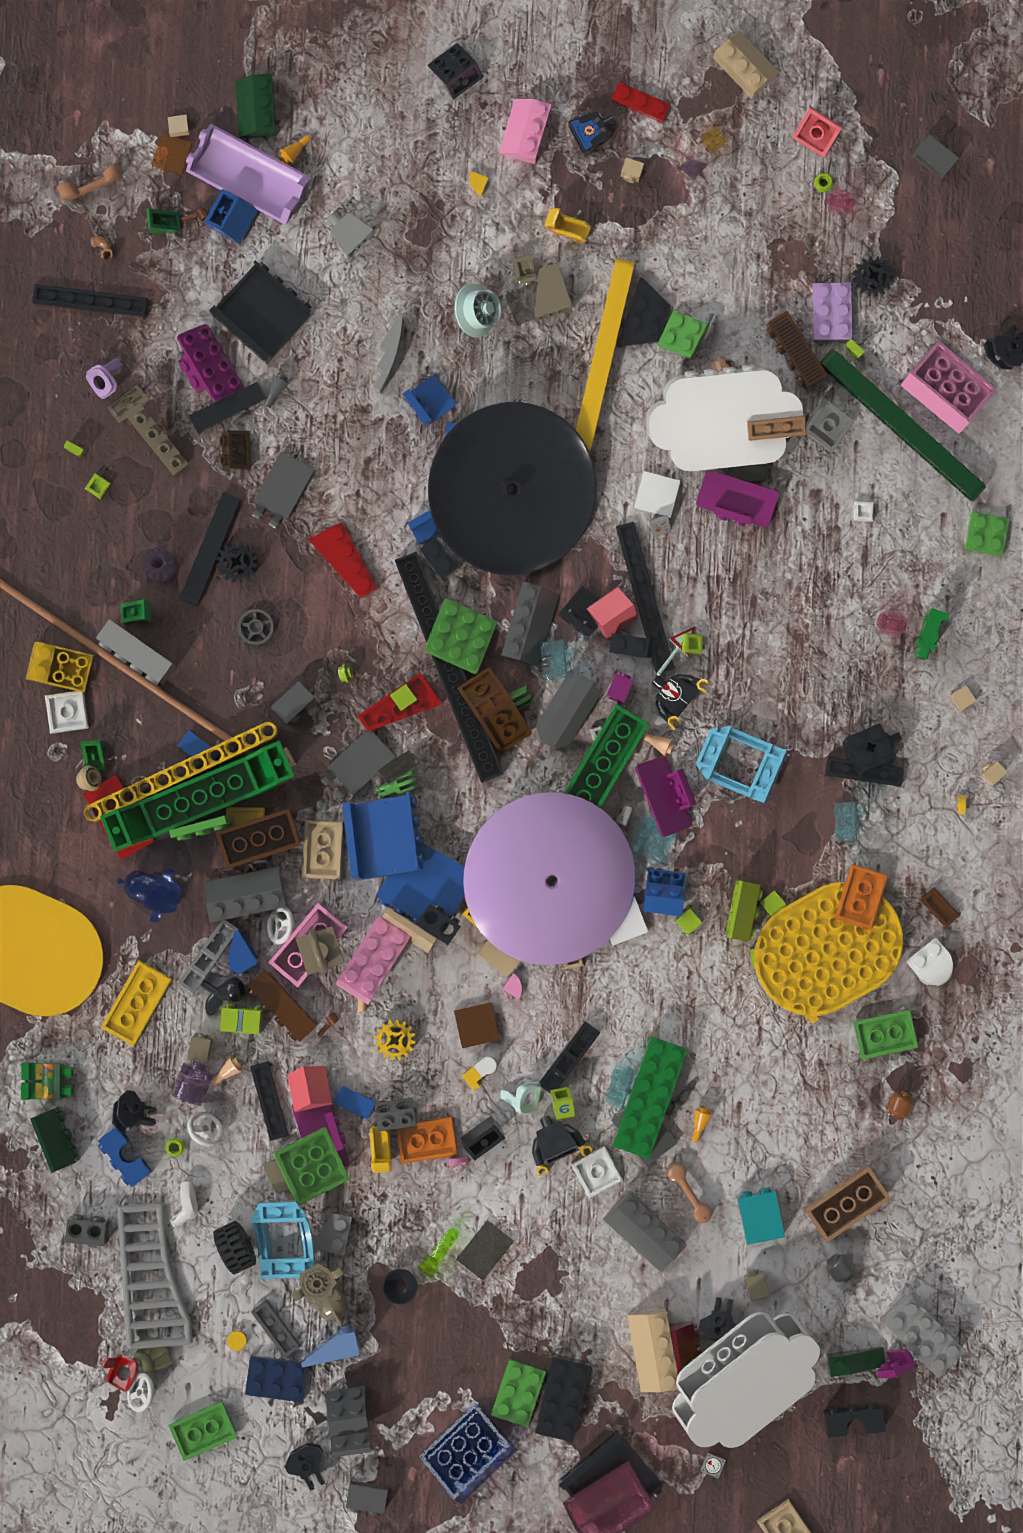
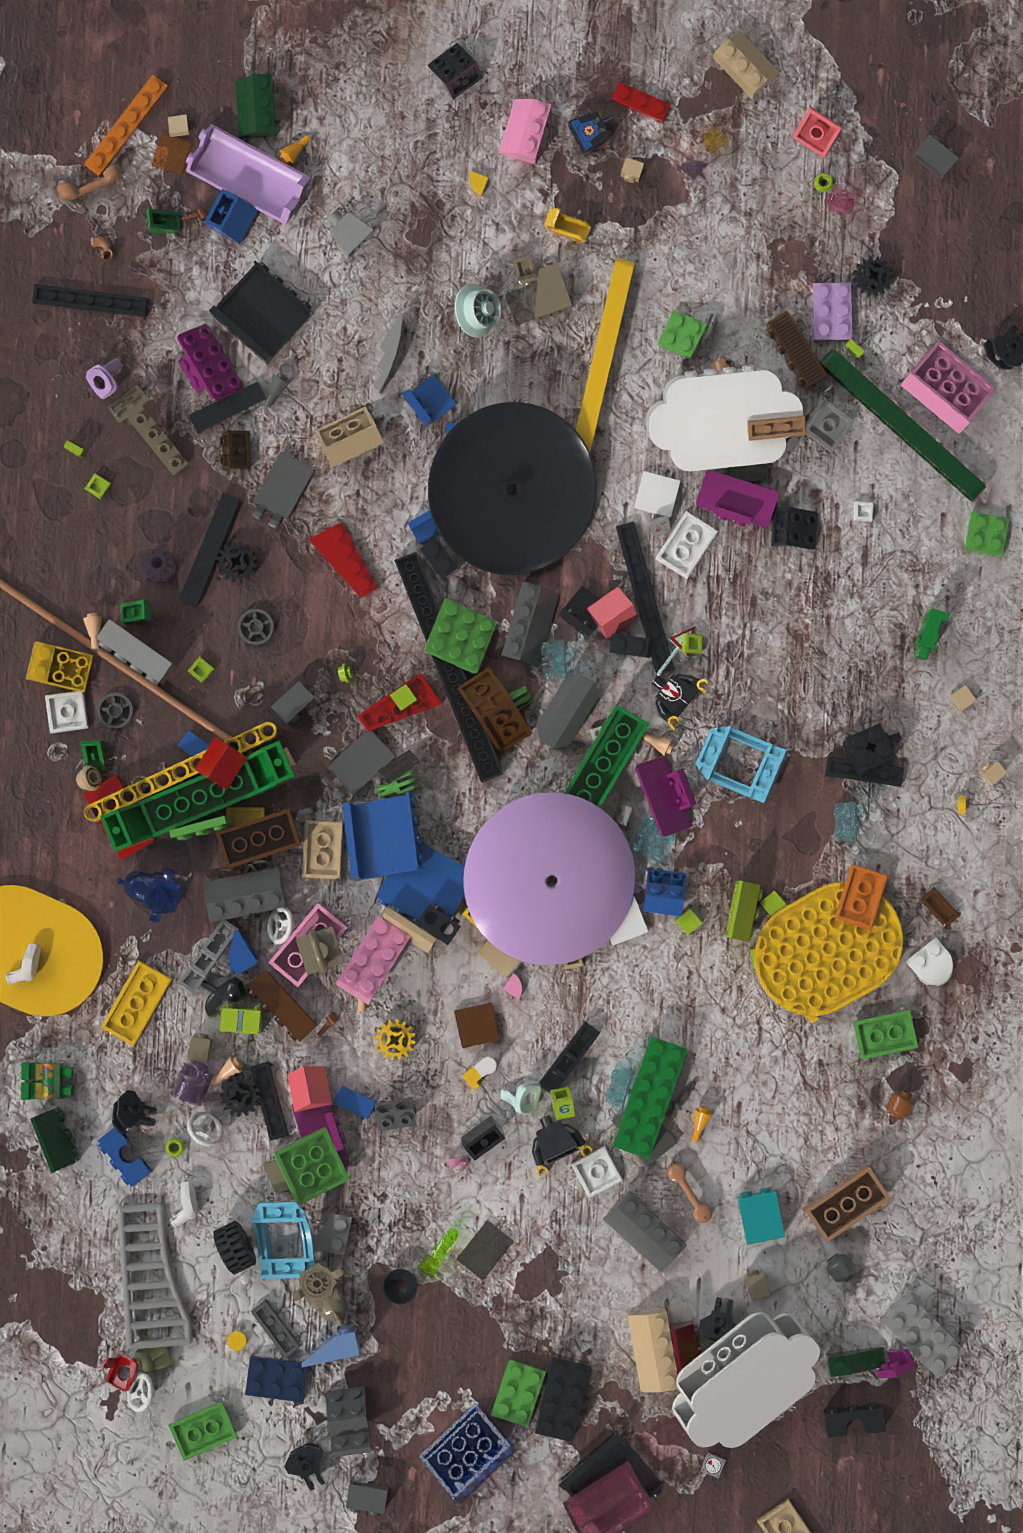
(29, 966): none -> white arm
(86, 1236): dark grey brick -> none
(93, 626): none -> light nougat cone
(115, 710): none -> dark grey wheel
(126, 125): none -> orange plate
(201, 669): none -> lime tile
(221, 763): none -> red slope
(241, 1102): none -> black gear
(349, 436): none -> tan slope
(380, 1150): yellow animal -> none
(427, 1140): orange tile -> none
(619, 688): magenta brick -> none
(645, 317): black wing -> none
(686, 545): none -> white tile
(794, 528): none -> black bracket
(891, 623): clear pink head -> none

